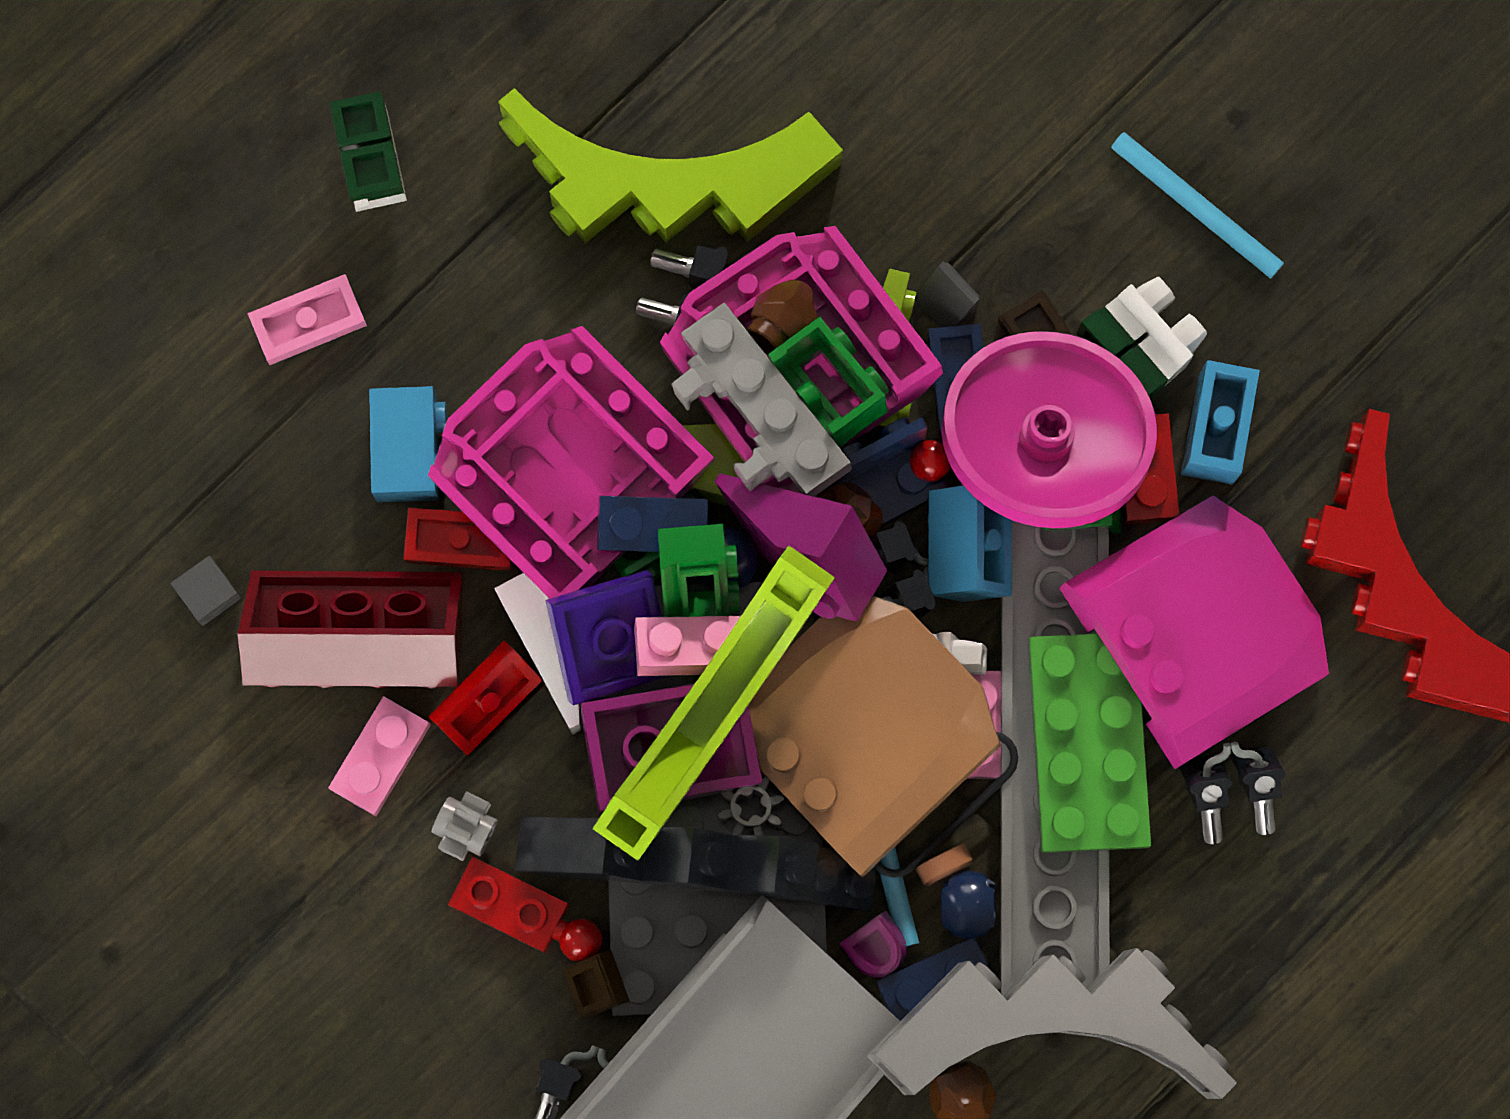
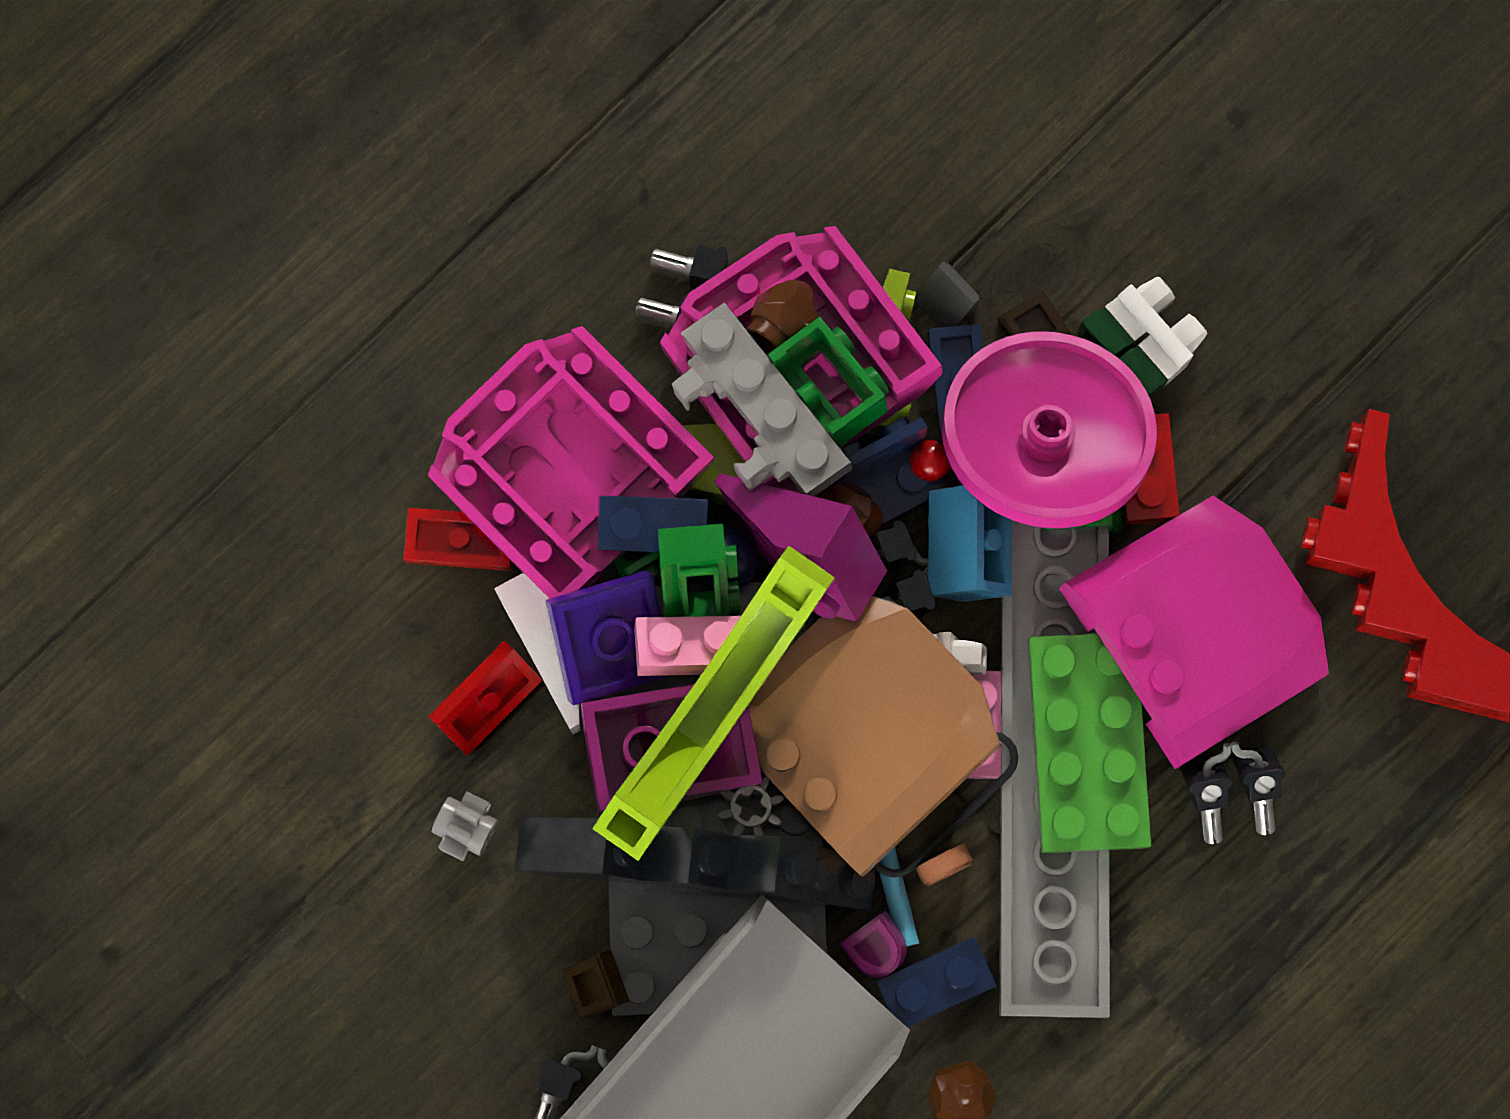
(205, 590): dark grey piece -> none
(307, 319): bright pink plate -> none
(351, 629): dark red slope -> none
(367, 151): dark green hips -> none
(379, 756): bright pink plate -> none
(404, 442): dark azure brick -> none
(523, 912): red plate -> none
(668, 194): lime arch -> none
(968, 904): dark blue piece -> none
(1118, 1006): light grey arch -> none
(1197, 205): medium azure bar -> none
(1220, 422): dark azure brick -> none

